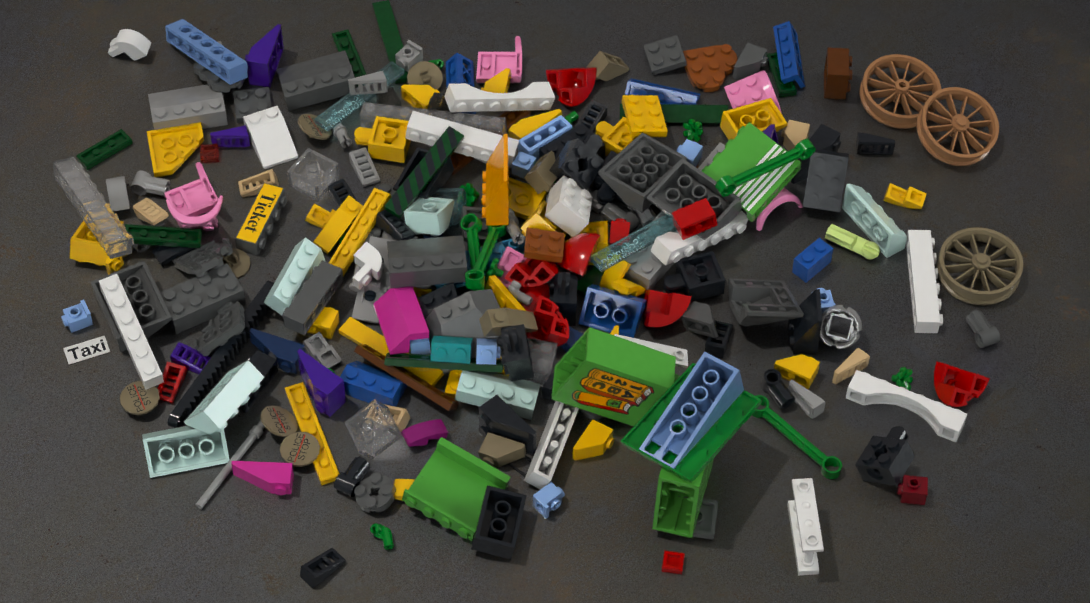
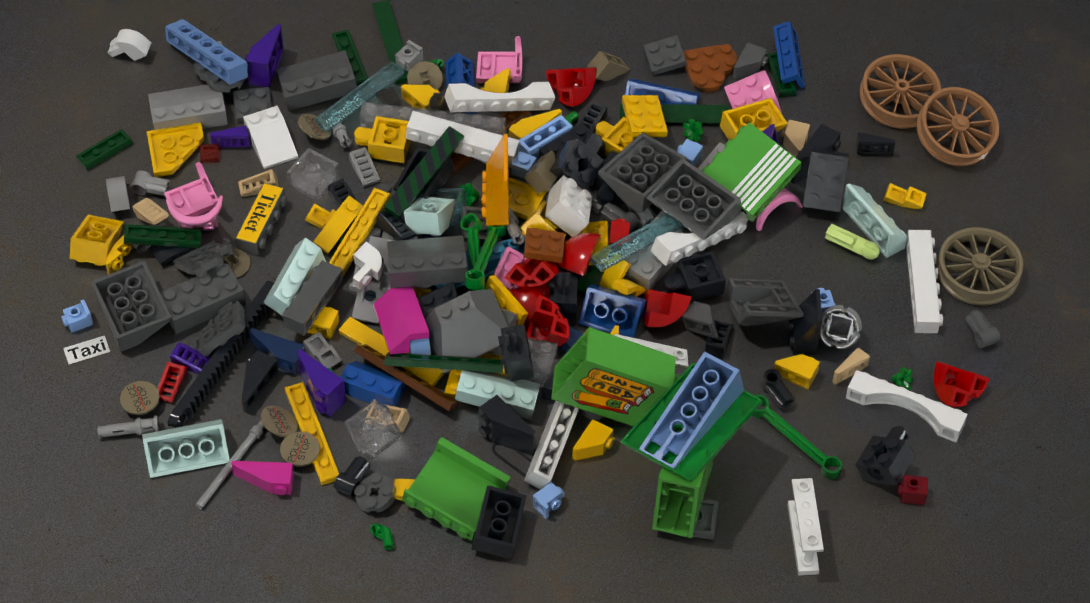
(93, 207): clear brick -> none
(131, 331): white brick -> none
(138, 426): none -> light grey pin
(225, 398): light aqua slope -> none
(312, 575): black slope -> none
(379, 84): light grey slope -> none
(420, 433): magenta slope -> none
(451, 349): teal brick -> none
(487, 351): light blue brick -> none
(494, 270): green plant -> none
(499, 318): dark tan slope -> none
(500, 451): dark tan slope -> none
(520, 296): light grey arm -> none
(673, 562): red tile -> none
(694, 218): red brick -> none
(728, 184): green piece -> none
(808, 401): light grey slope -> none
(812, 260): blue brick -> none
(837, 73): reddish brown brick -> none

